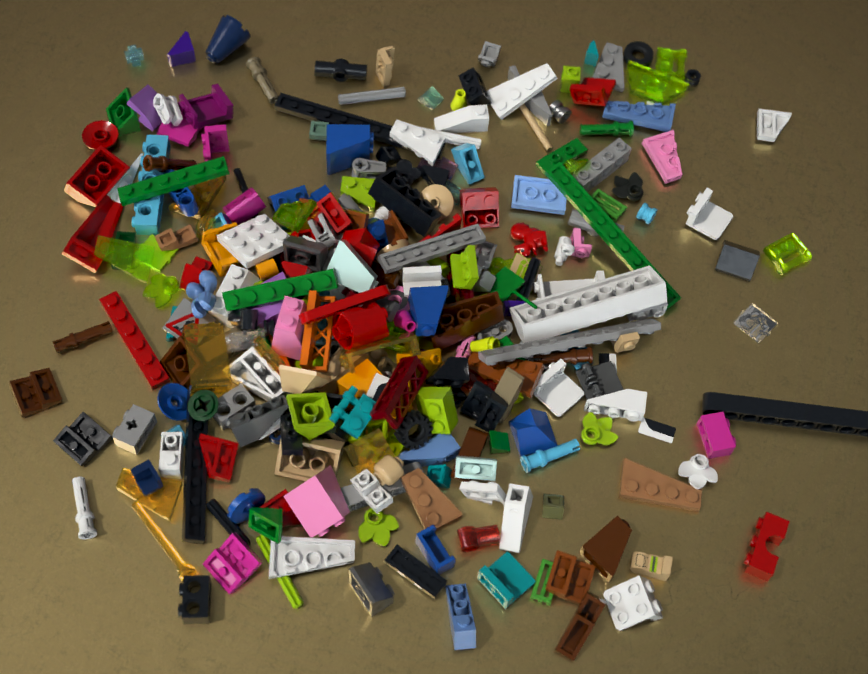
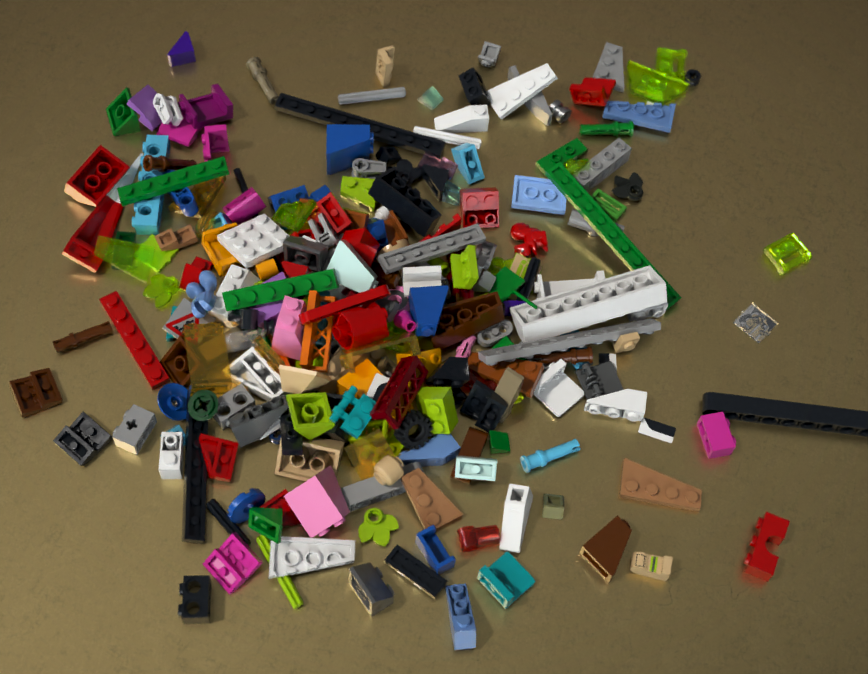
(85, 516): white pin -> none
(100, 129): red dish -> none
(134, 55): clear light blue gear -> none
(146, 477): dark blue panel -> none
(160, 502): clear yellow wing -> none
(184, 569): clear yellow piece -> none
(226, 39): dark blue cone -> none
(318, 130): sand green plate -> none
(340, 70): black piece -> none
(348, 202): light grey cone -> none
(371, 491): white slope -> none
(420, 140): white wing -> none
(440, 475): teal slope -> none
(444, 198): tan dish -> none
(459, 100): neon yellow cone -> none
(483, 492): white wing -> none
(484, 344): neon yellow cone -> none
(532, 432): blue slope -> none
(536, 128): tan bar -> none
(541, 598): bright green tile -> none
(563, 250): white plant -> none
(569, 76): lime brick -> none
(569, 577): dark orange slope -> none
(580, 625): reddish brown slope -> none
(581, 250): bright pink bracket -> none
(592, 54): teal slope -> none
(599, 428): lime plate -> none
(632, 602): white bracket -> none
(638, 46): black tyre -> none
(646, 213): medium azure wheel -> none
(663, 153): bright pink wing -> none
(698, 471): white plate -> none
(707, 216): white bracket -> none
(737, 260): black slope -> none
(770, 124): white wing -> none

